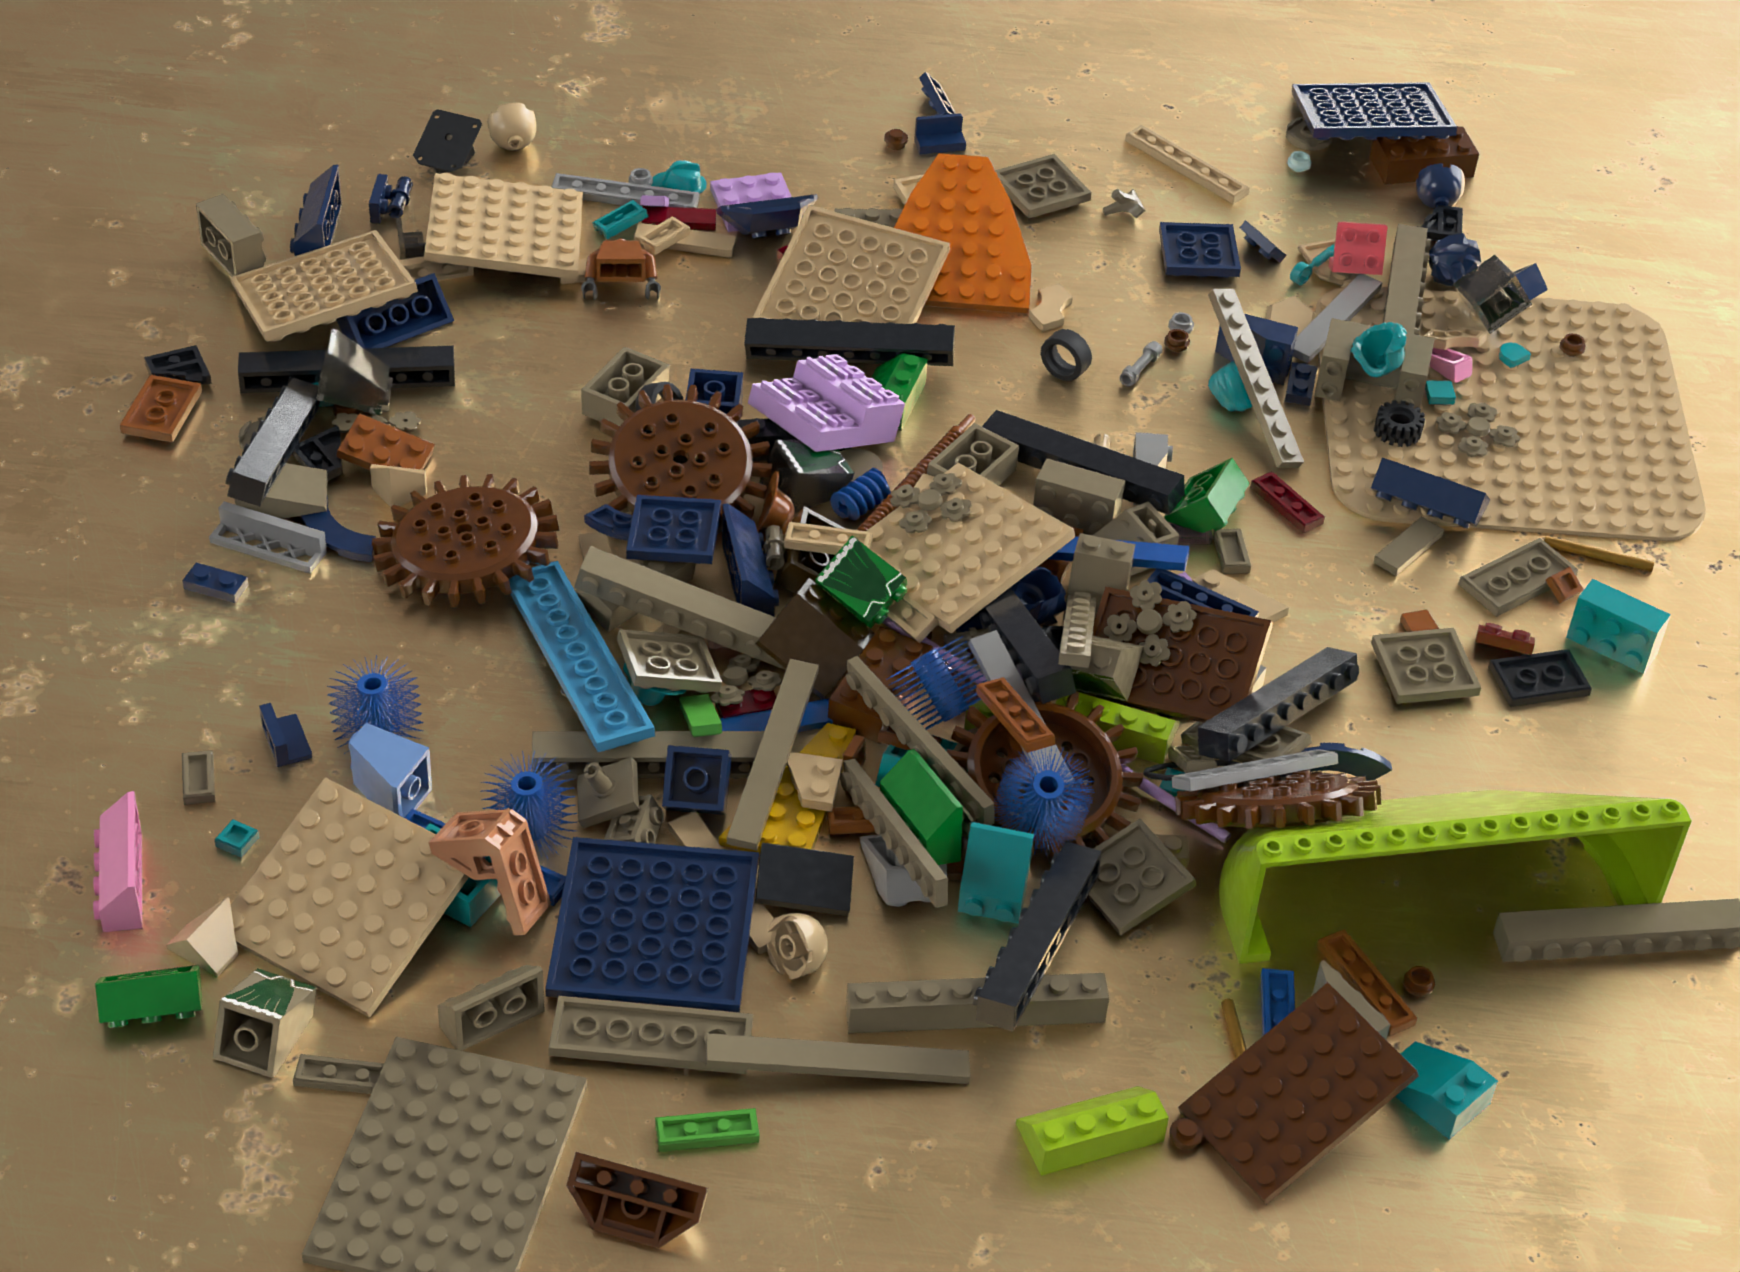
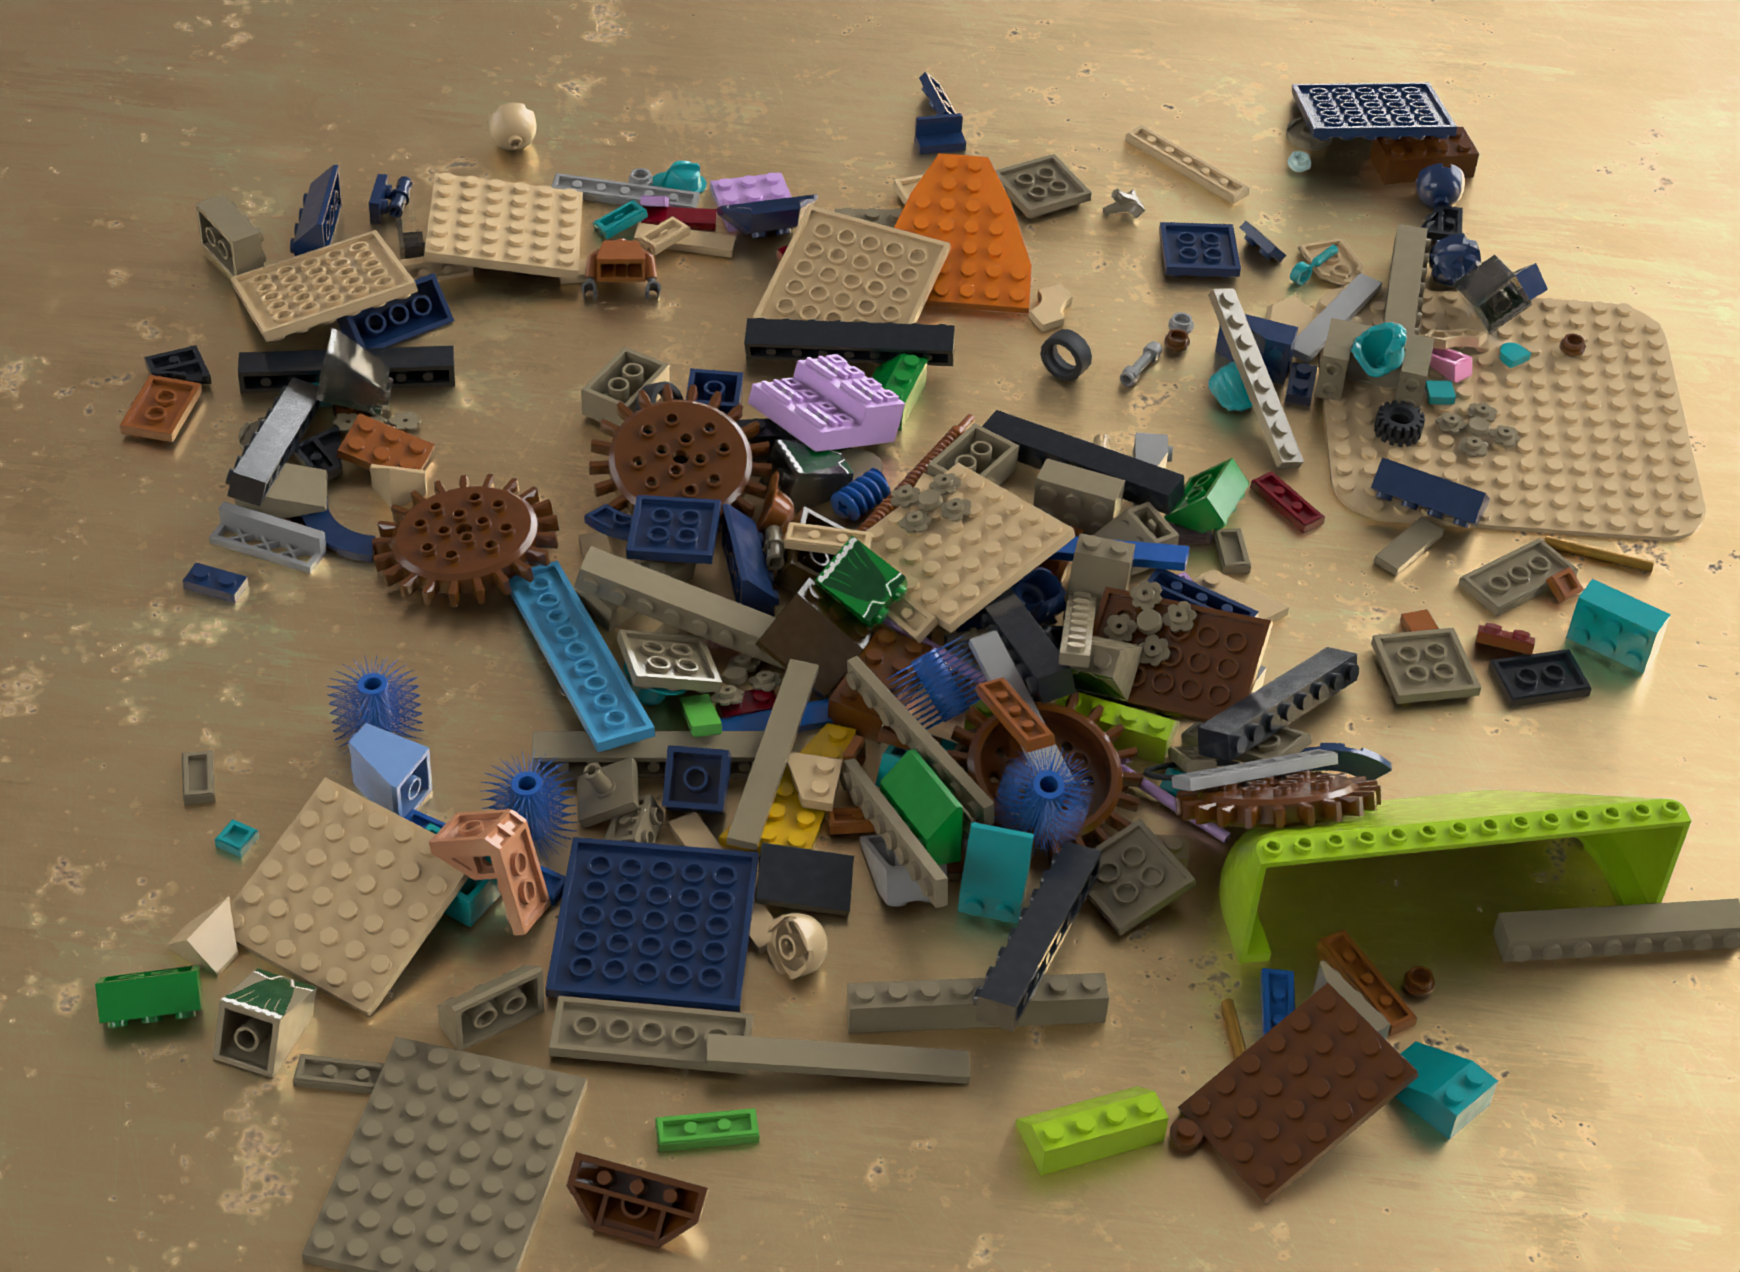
(119, 867): bright pink slope -> none
(284, 737): dark blue panel -> none
(447, 141): black piece -> none
(895, 139): reddish brown plate -> none
(1359, 248): coral bracket -> none

